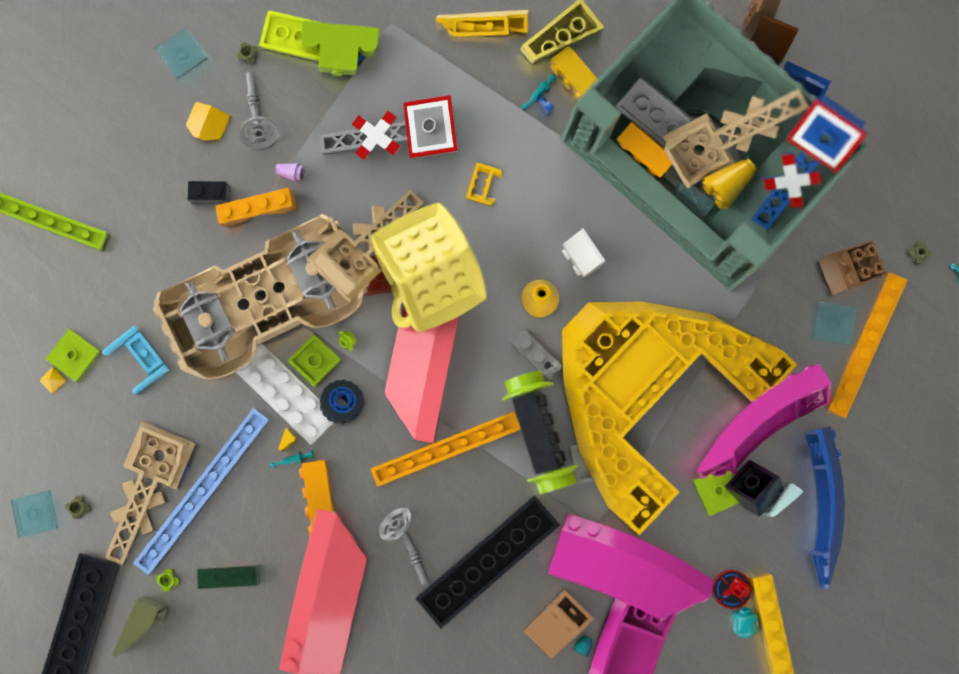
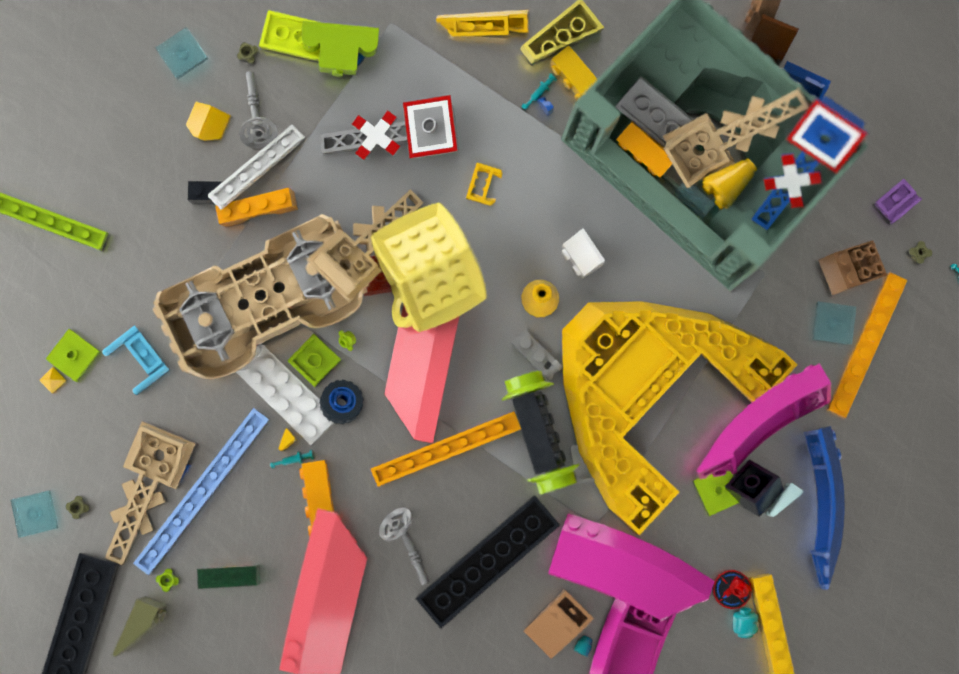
(256, 167): none -> white tile
(291, 171): lavender cone -> none
(897, 201): none -> medium lavender plate

